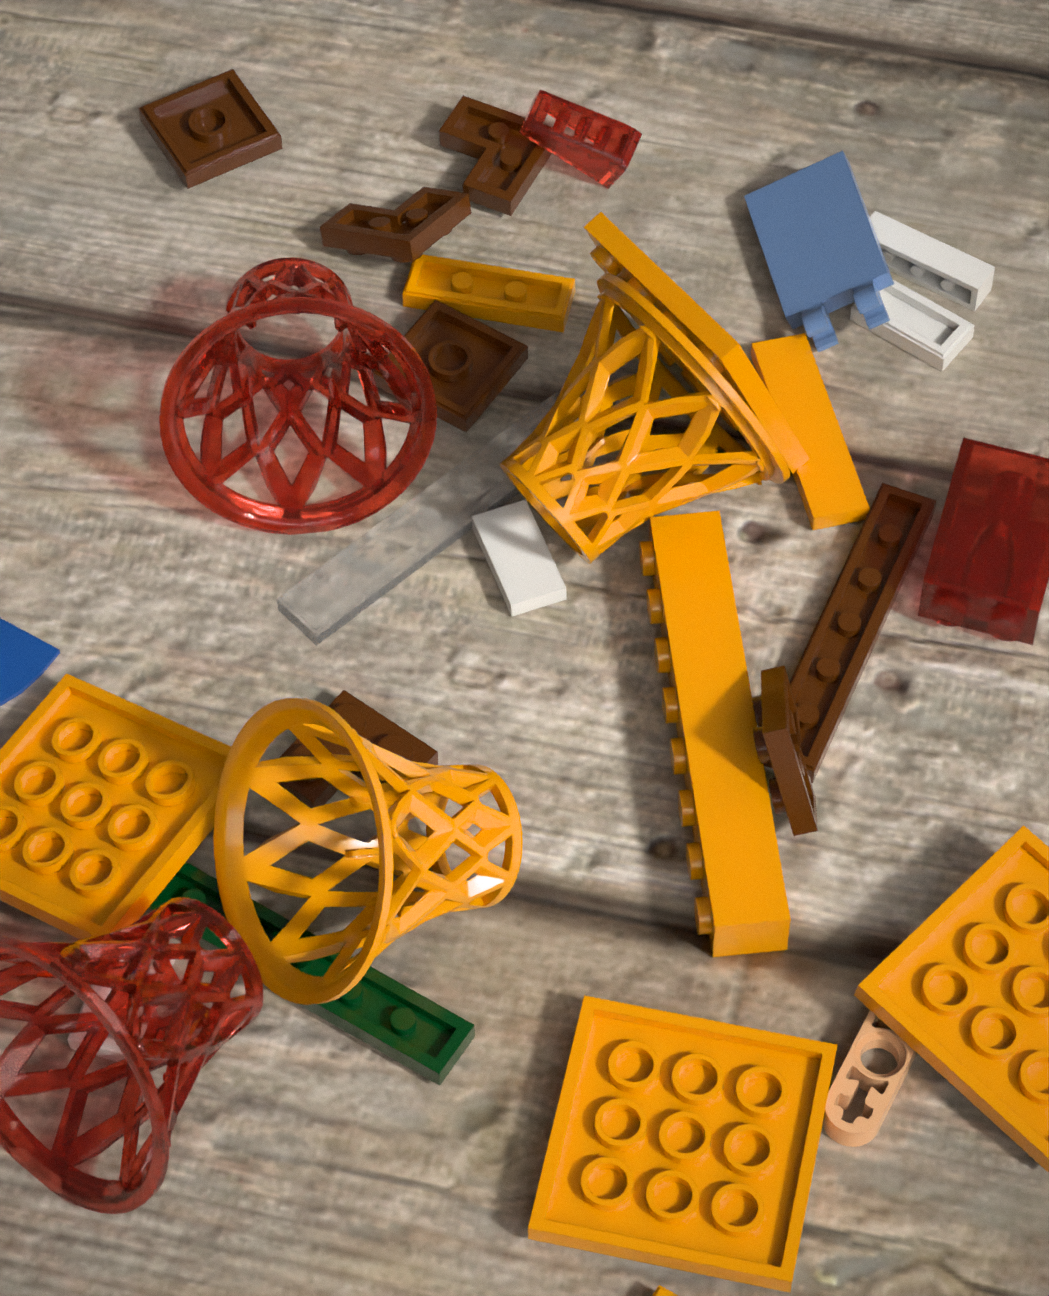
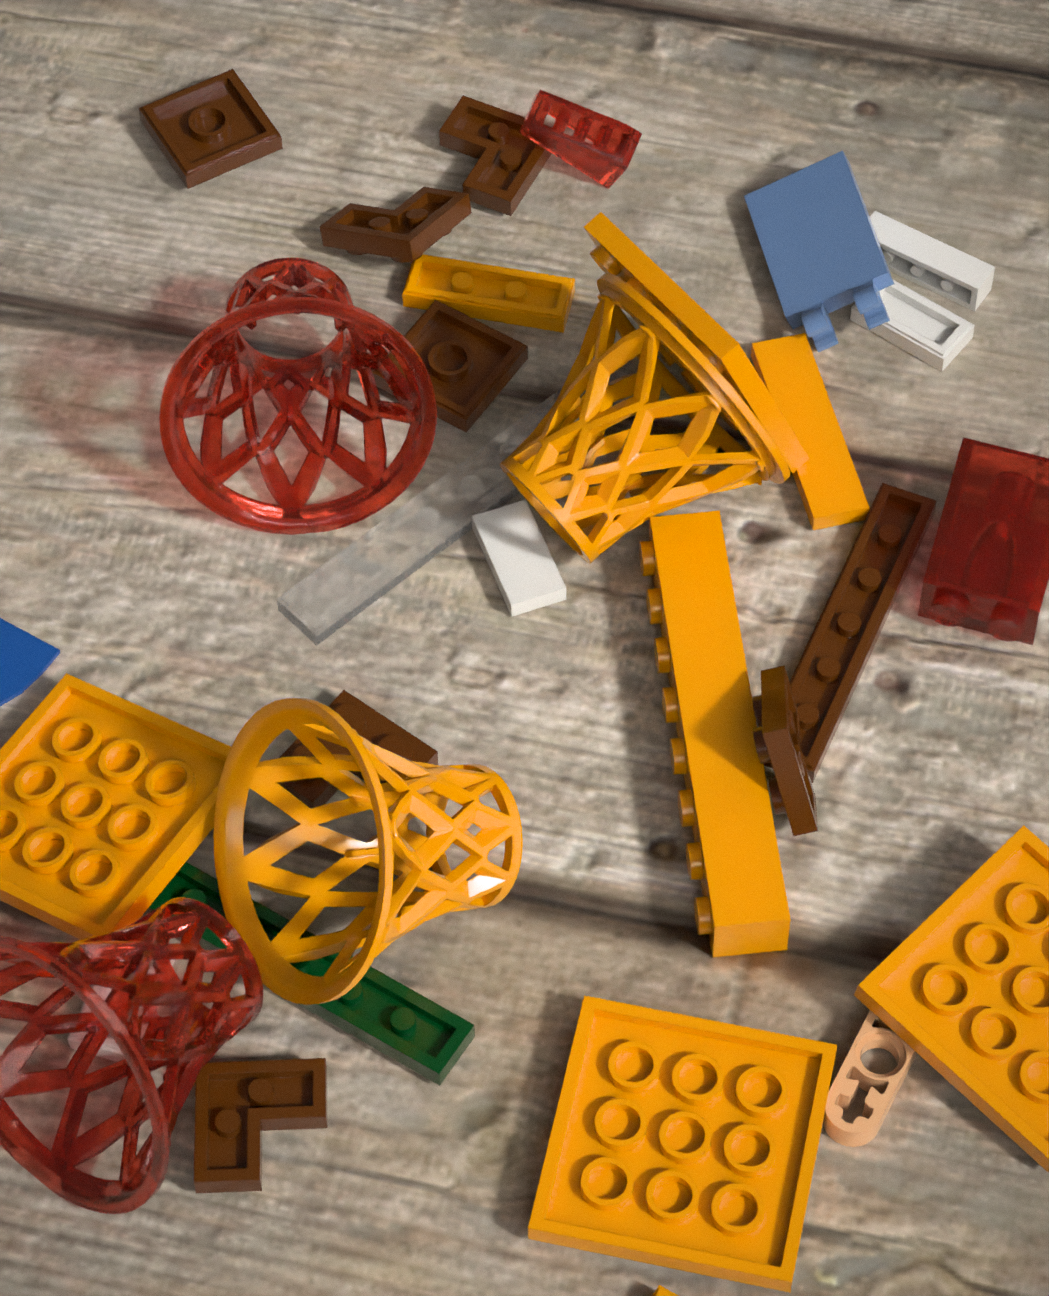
(239, 1103): none -> reddish brown plate

